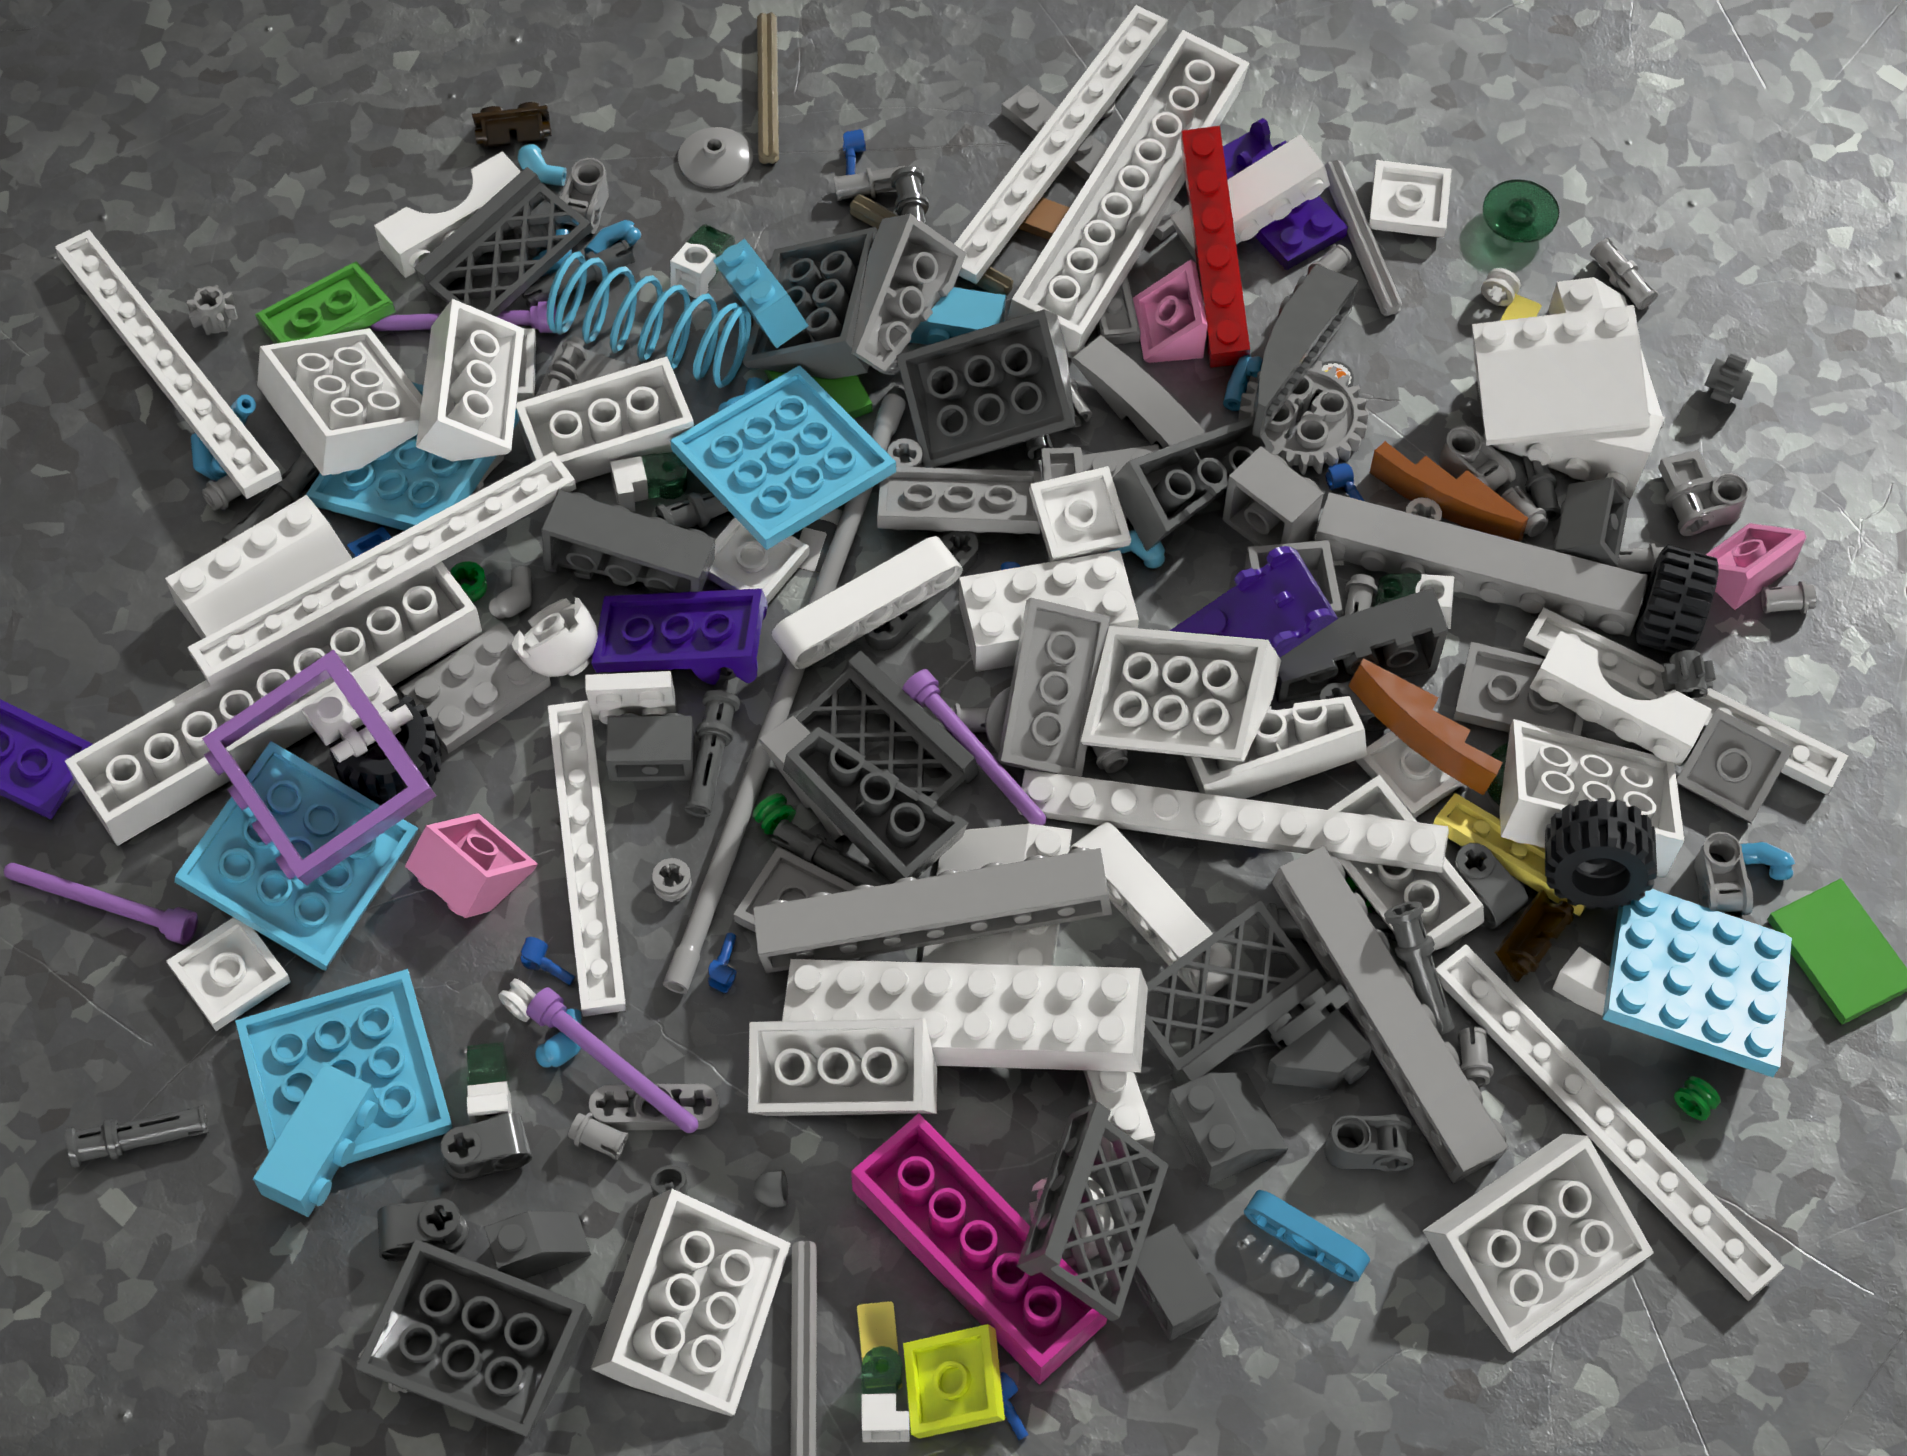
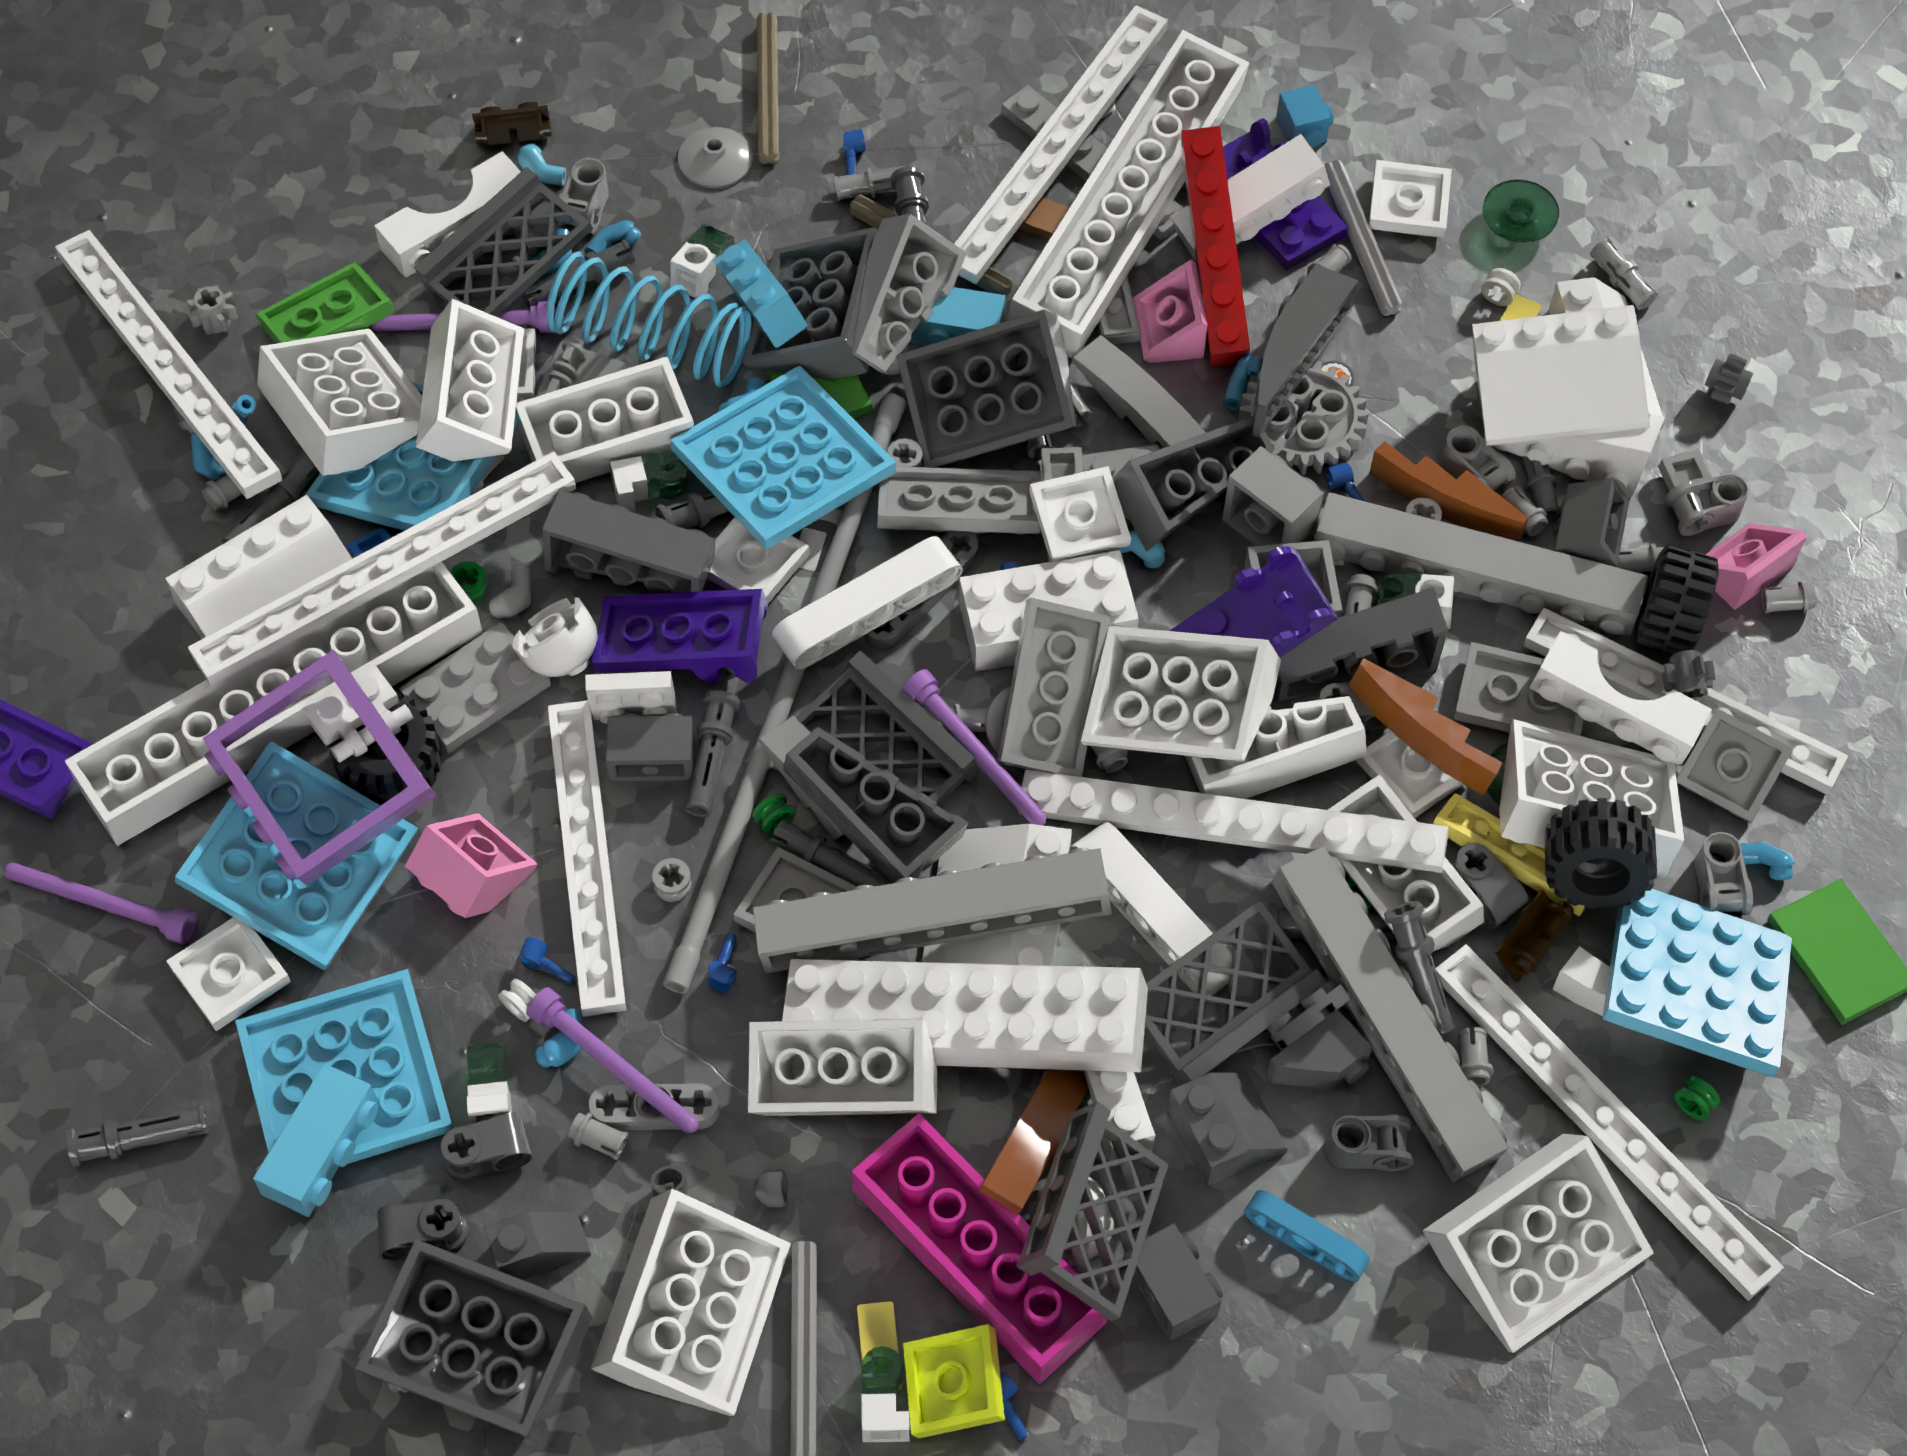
(1034, 1138): none -> dark orange slope
(1305, 114): none -> dark azure brick

